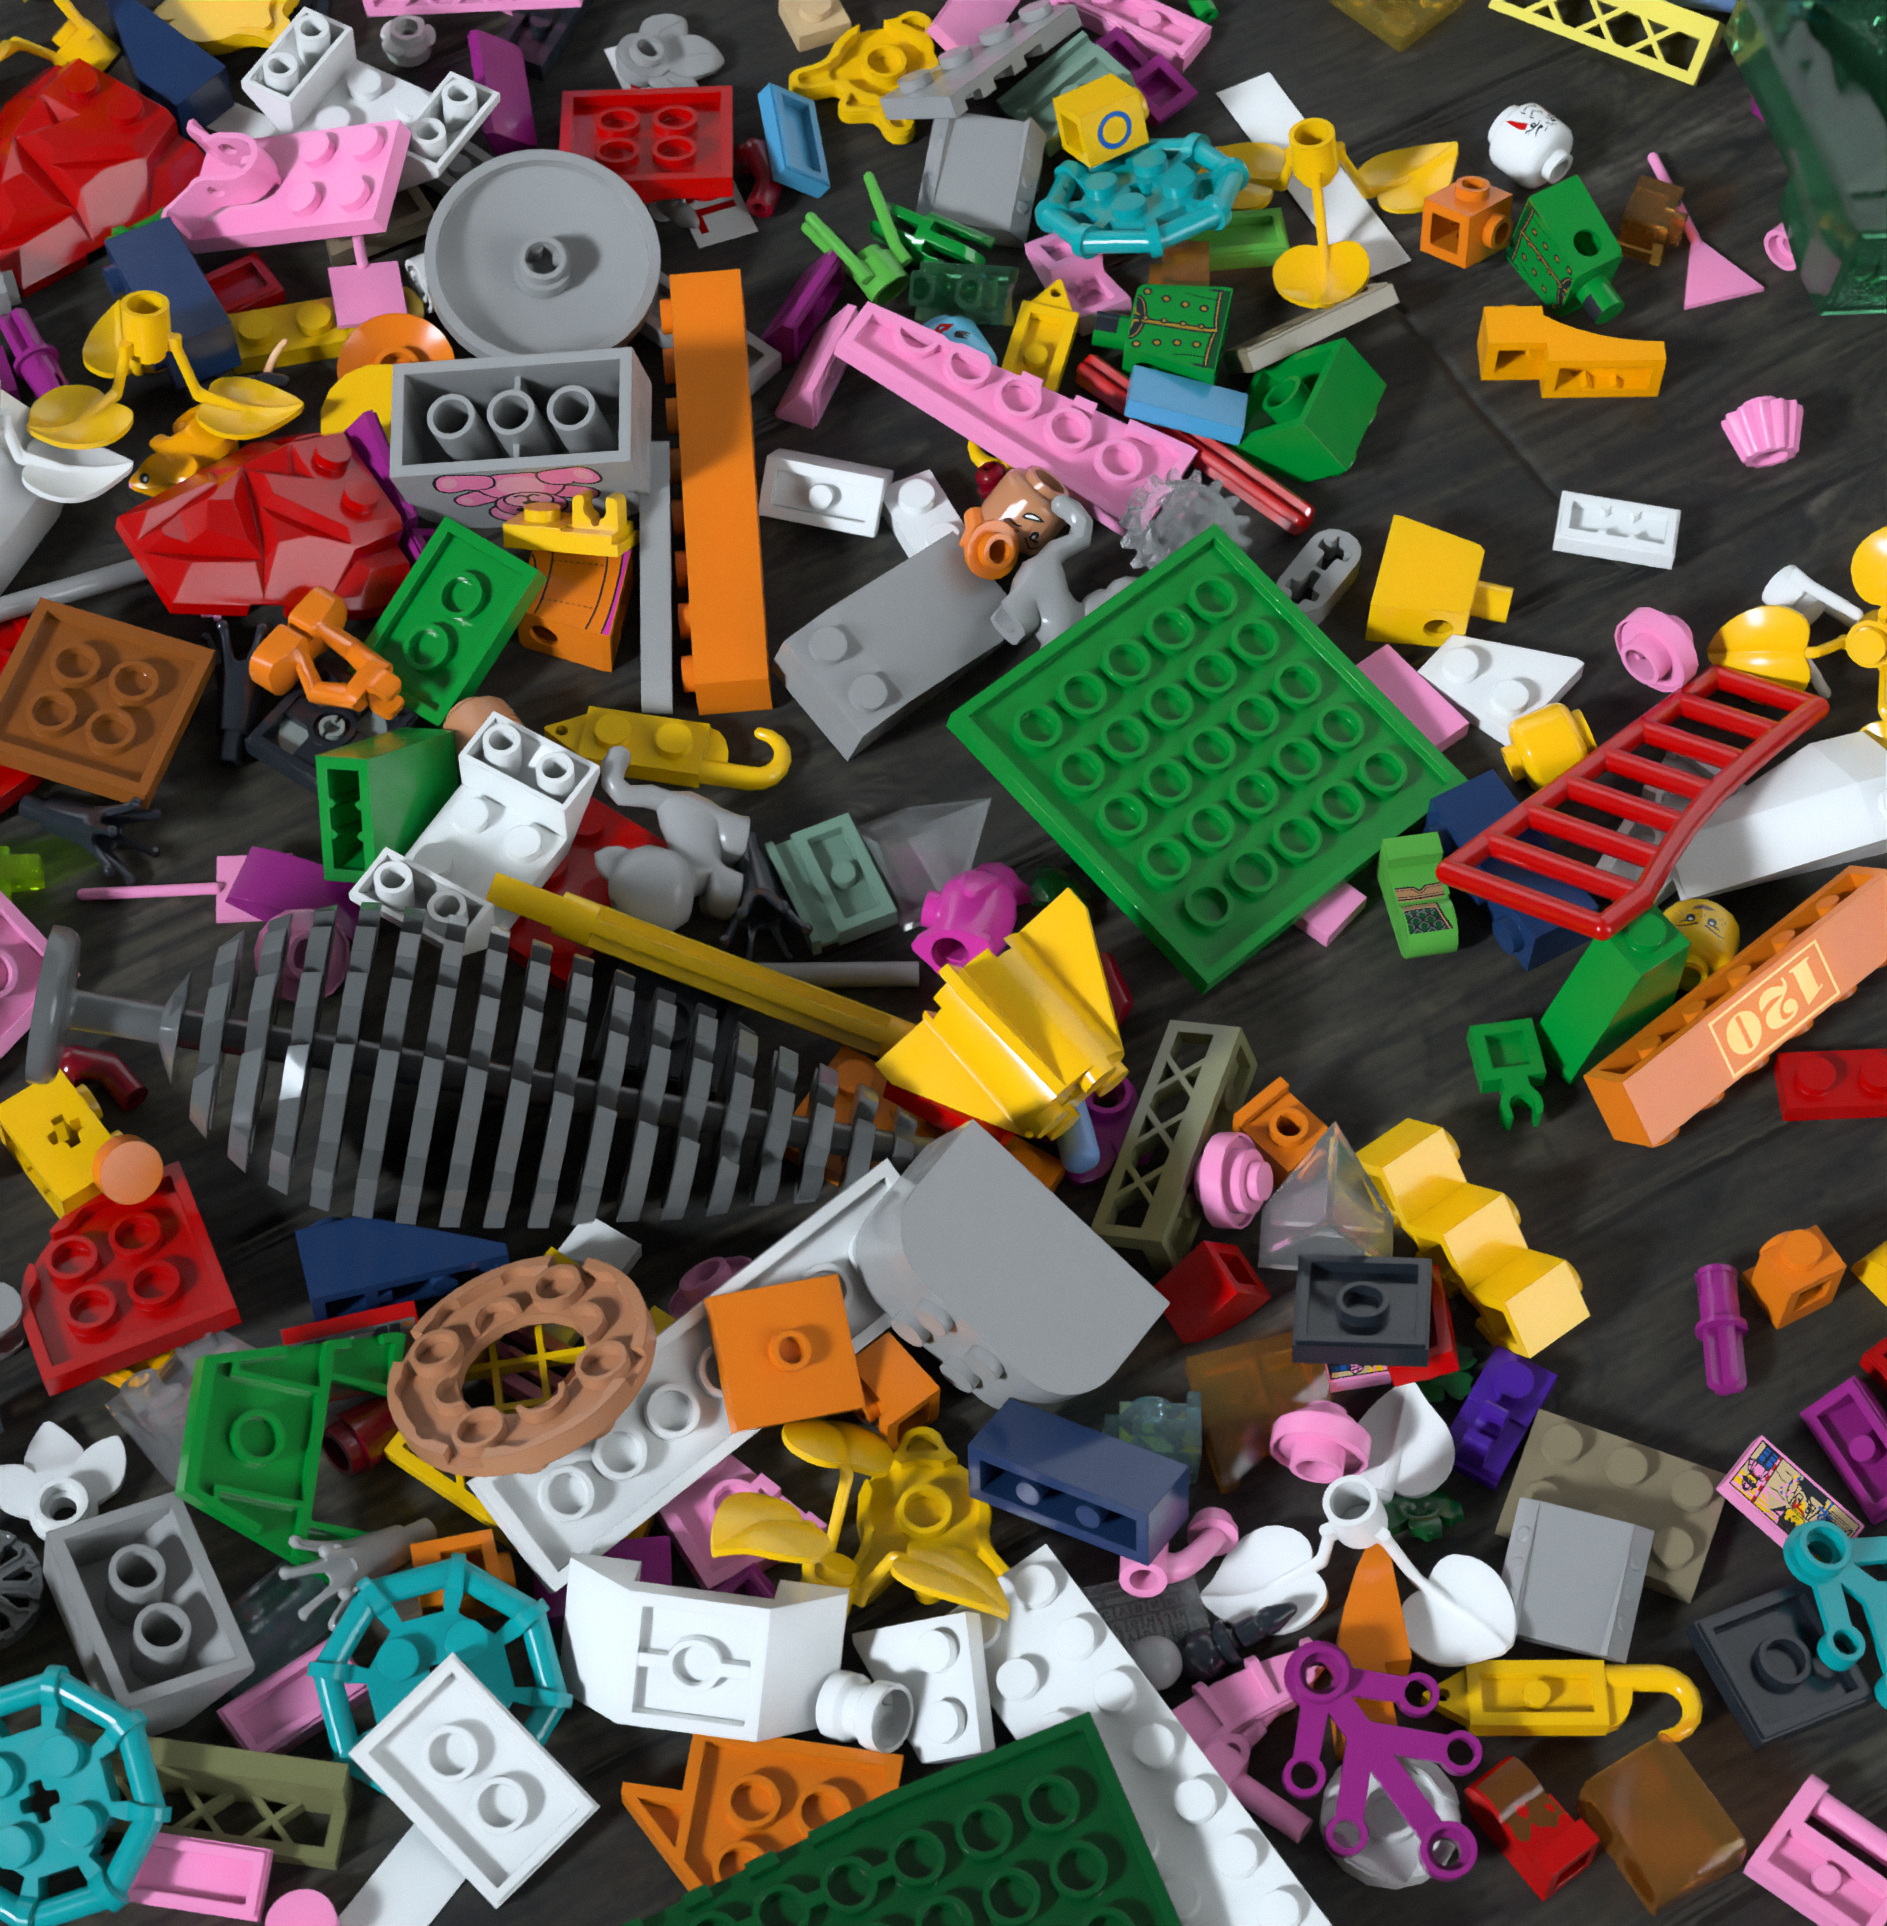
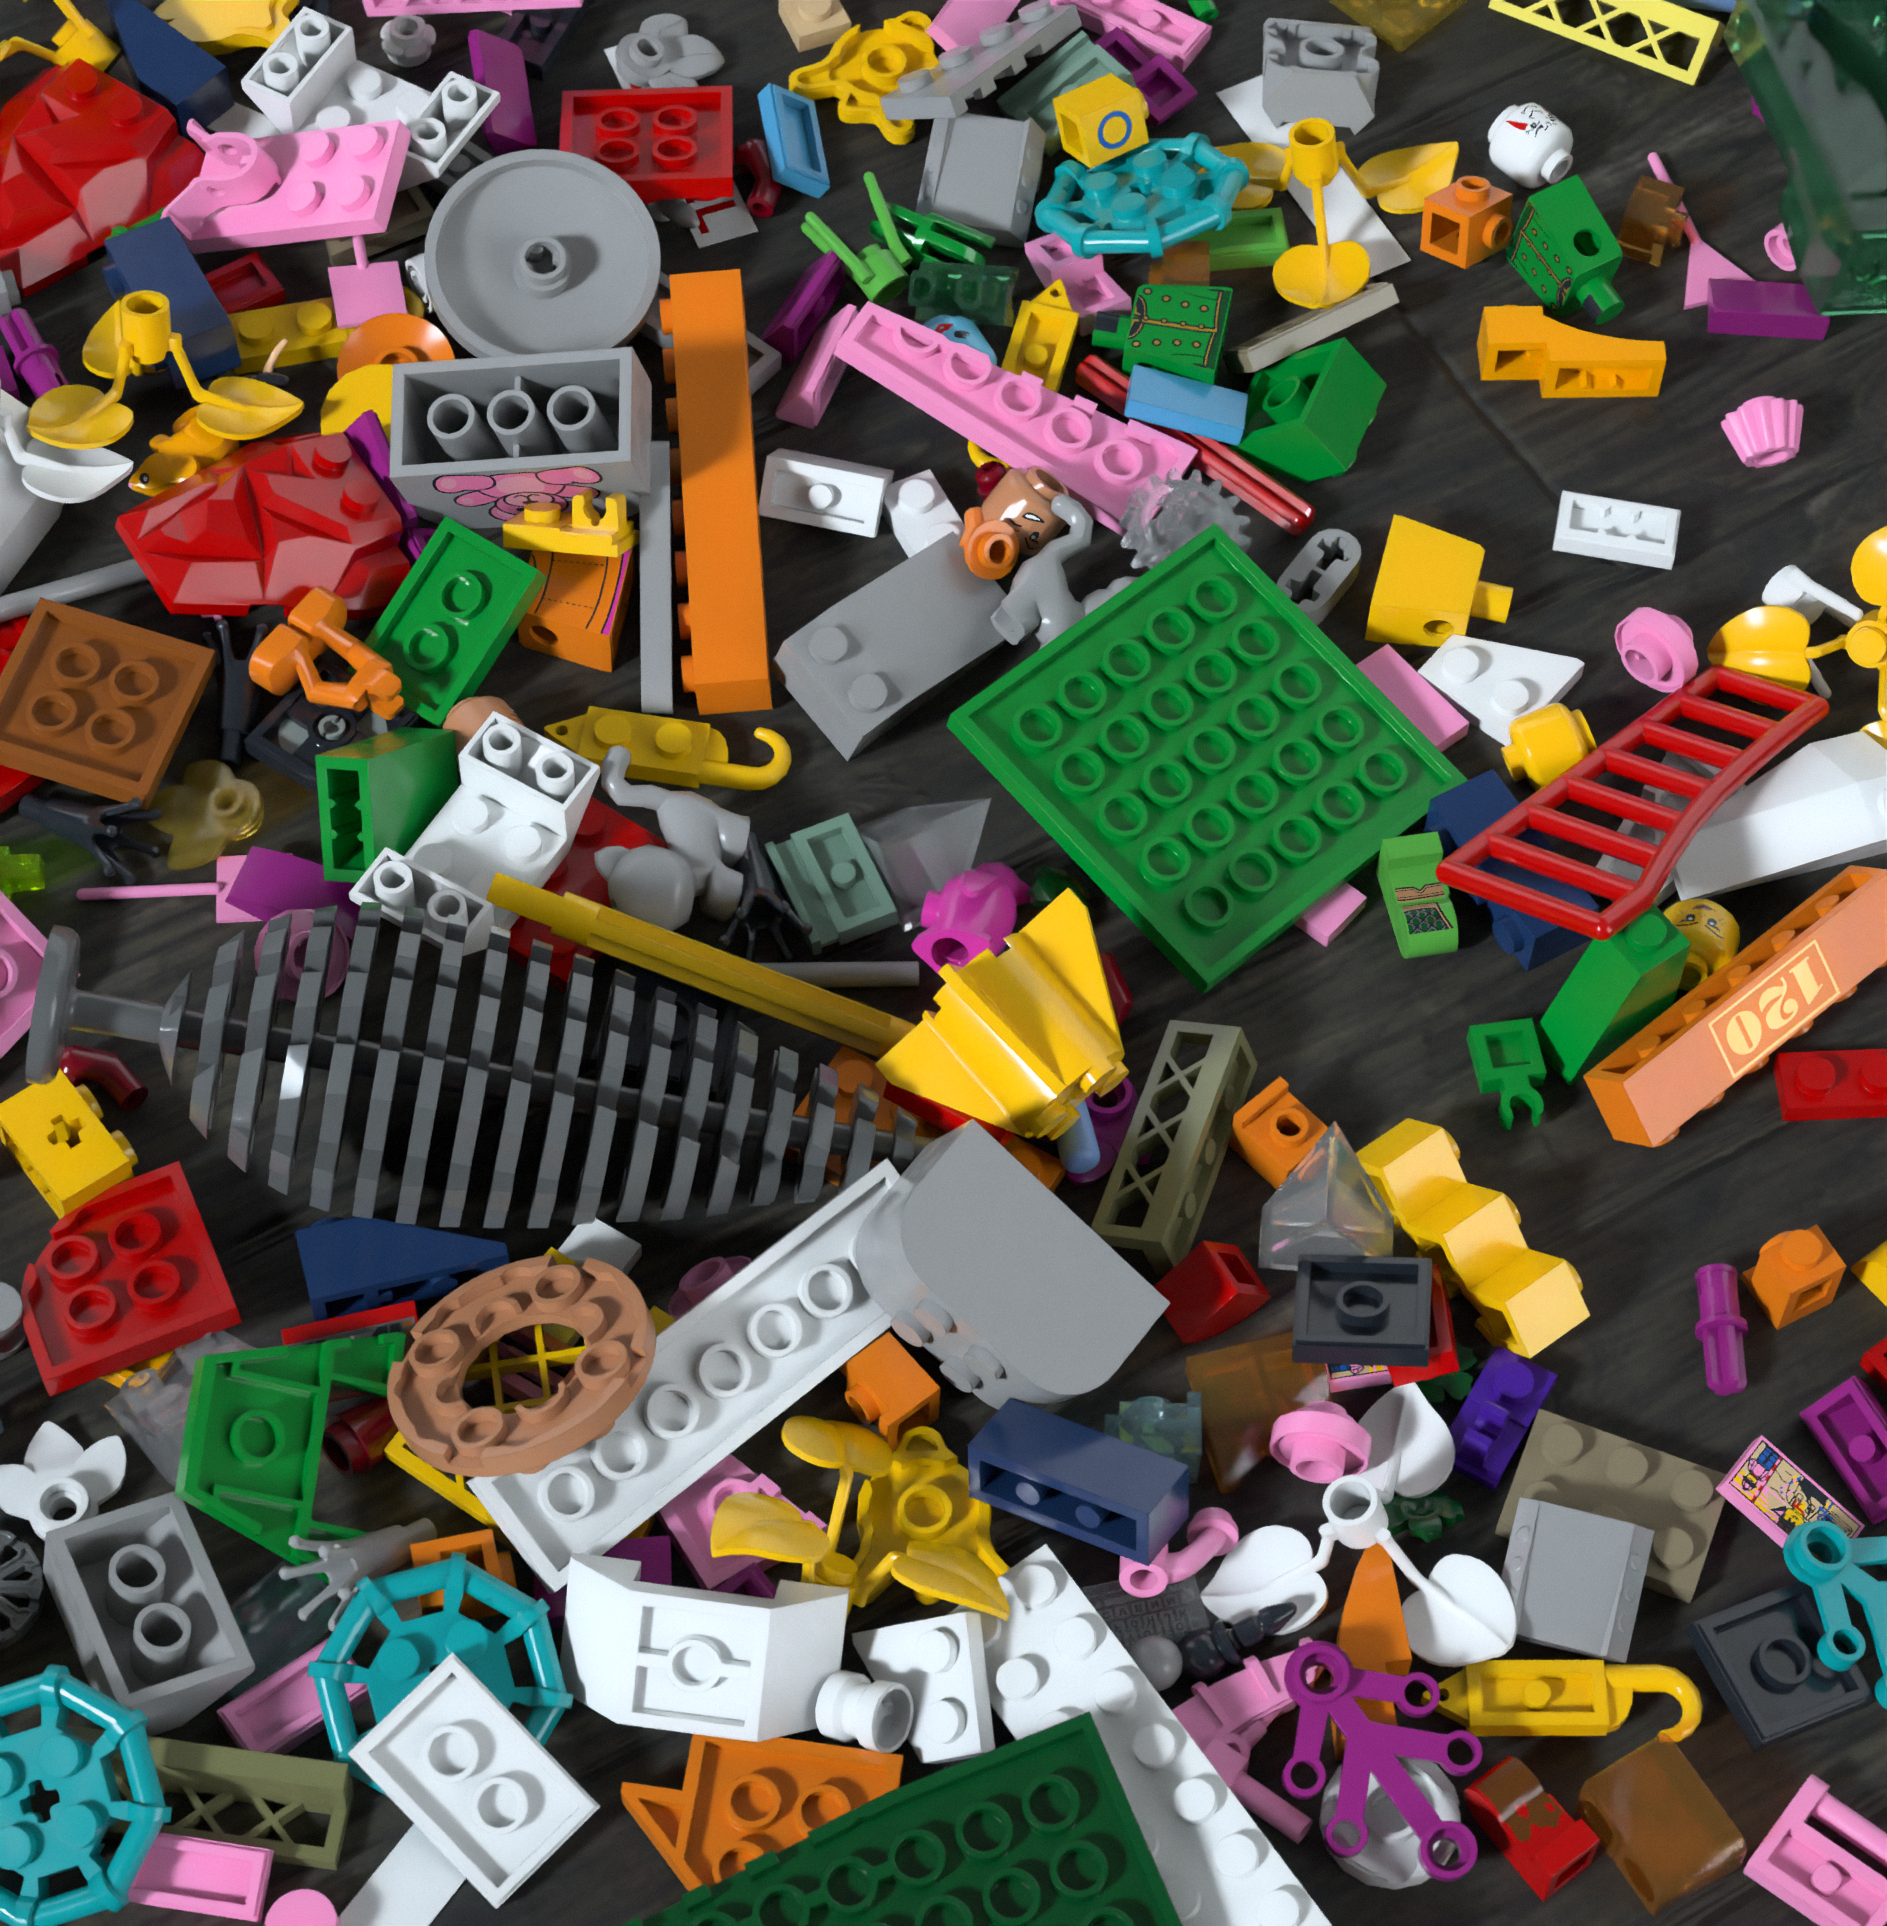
(127, 1169): orange tile -> none
(202, 813): none -> clear yellow plate
(784, 1353): orange plate -> none
(1232, 1180): bright pink plate -> none
(1319, 72): none -> light grey slope
(1763, 310): none -> magenta slope

